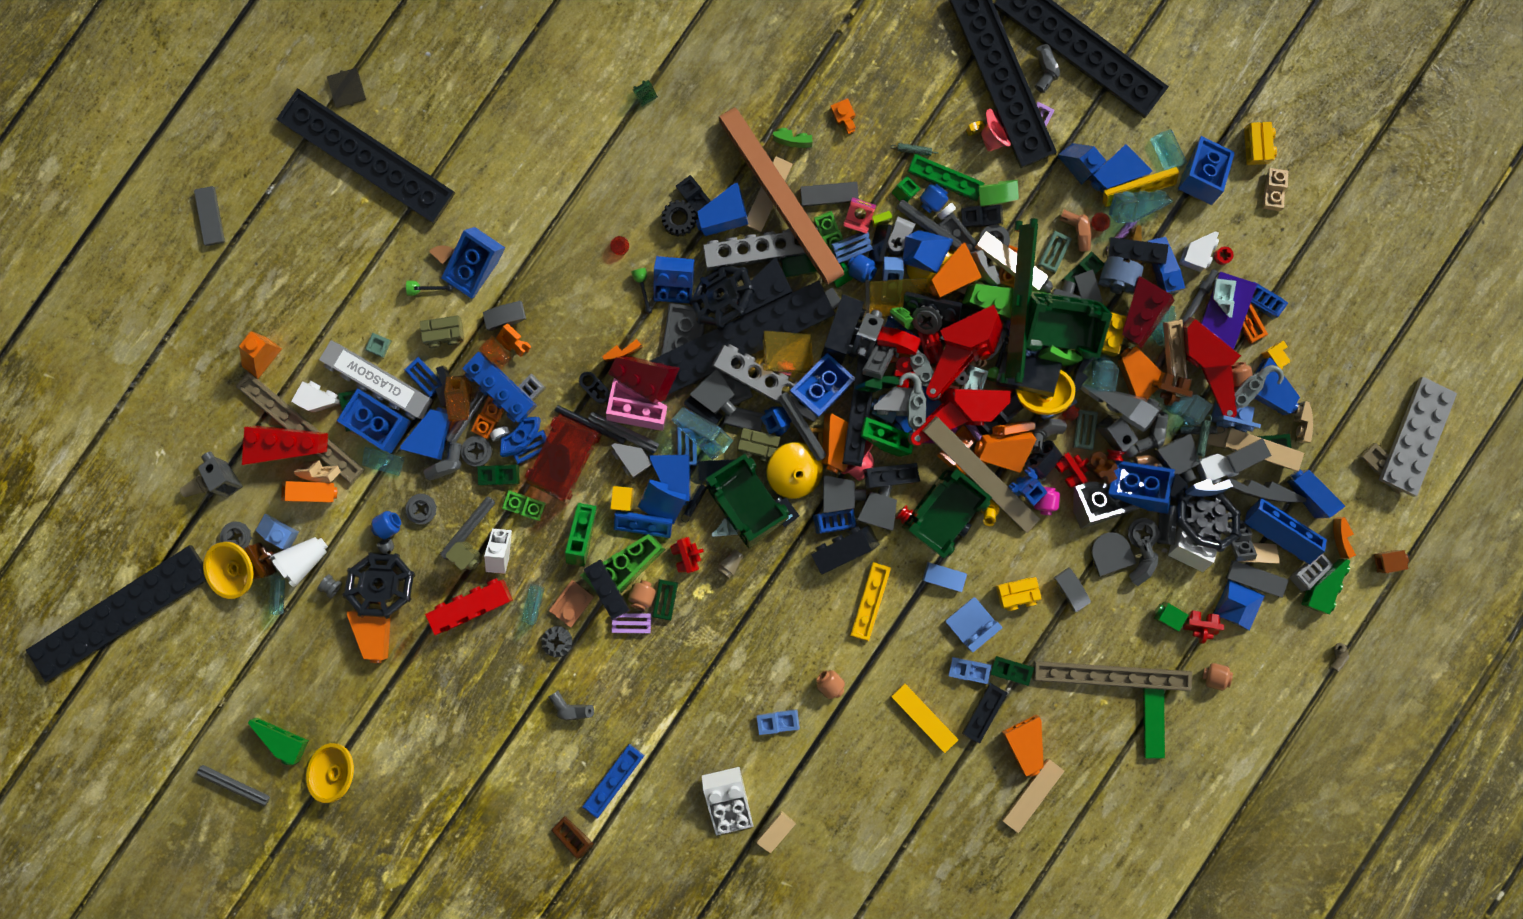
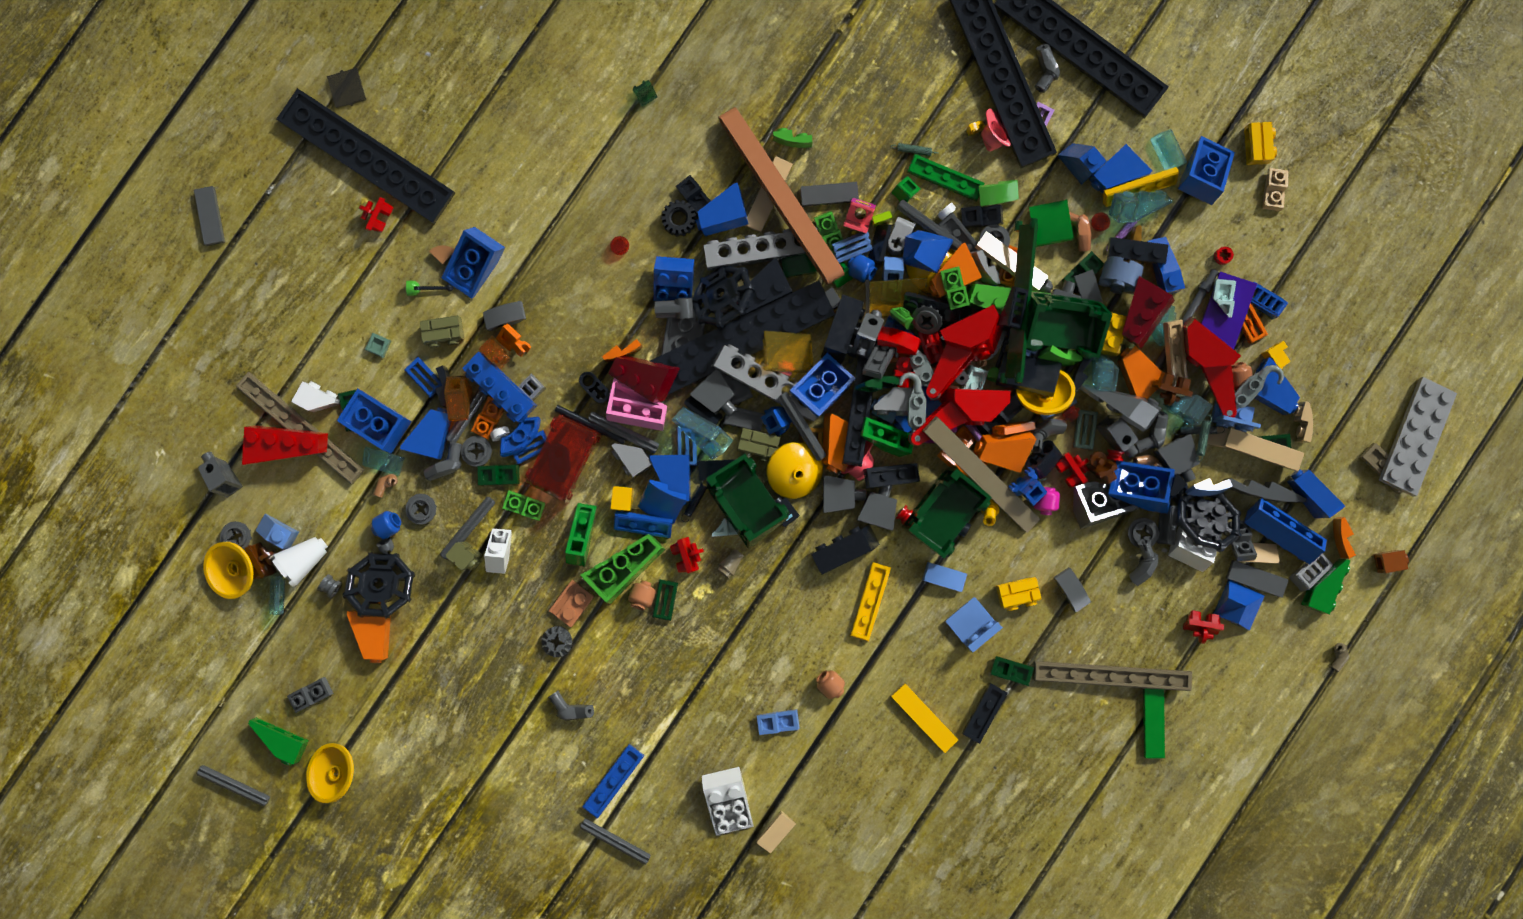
(117, 614): black plate -> none
(193, 487): dark tan cone -> none
(257, 353): orange slope -> none
(308, 492): orange slope -> none
(310, 694): none -> dark grey slope
(315, 472): tan slope -> none
(376, 379): brick -> none
(381, 207): none -> red hips
(383, 483): none -> medium nougat arm
(468, 607): red wedge -> none
(533, 604): clear light blue slope -> none
(576, 833): reddish brown slope -> none
(606, 589): black plate -> none
(615, 841): none -> dark grey axle
(629, 630): lavender tile -> none
(640, 276): hinge -> none
(675, 308): none -> dark grey piece
(819, 523): blue slope -> none
(844, 114): orange plate -> none
(934, 198): blue head -> none
(954, 287): none -> bright green slope
(970, 670): medium blue slope -> none
(1013, 315): none -> black slope
(1027, 744): orange slope -> none
(1033, 795): tan tile -> none
(1047, 266): sand green tile -> none
(1053, 222): none -> green slope
(1111, 553): dark grey tile -> none
(1170, 616): green brick -> none
(1198, 253): white slope -> none
(1215, 467): white slope -> none
(1218, 676): nougat head -> none
(1248, 455): dark grey tile -> none

